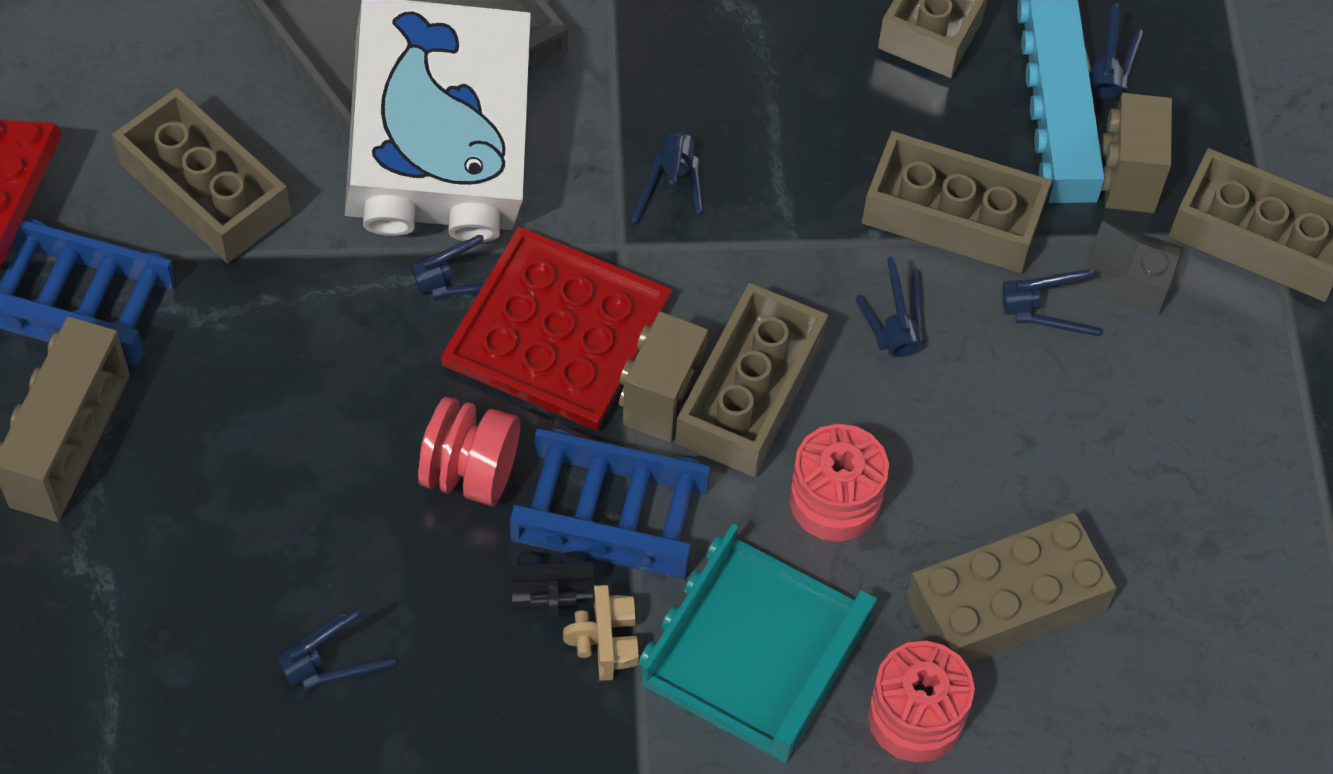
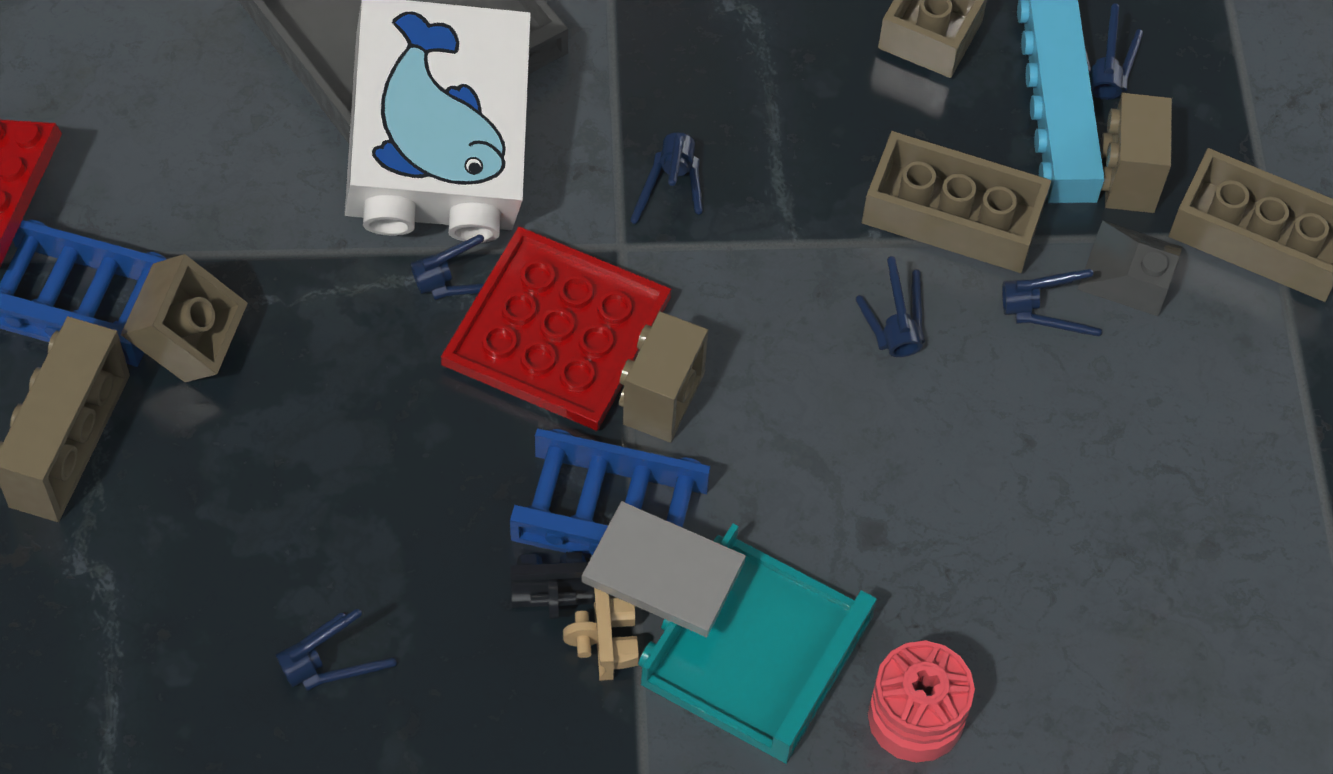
(184, 318): none -> dark tan brick
(202, 175): dark tan brick -> none
(460, 448): coral wheel -> none
(663, 569): none -> light grey tile
(751, 379): dark tan brick -> none
(838, 482): coral wheel -> none
(1011, 590): dark tan brick -> none

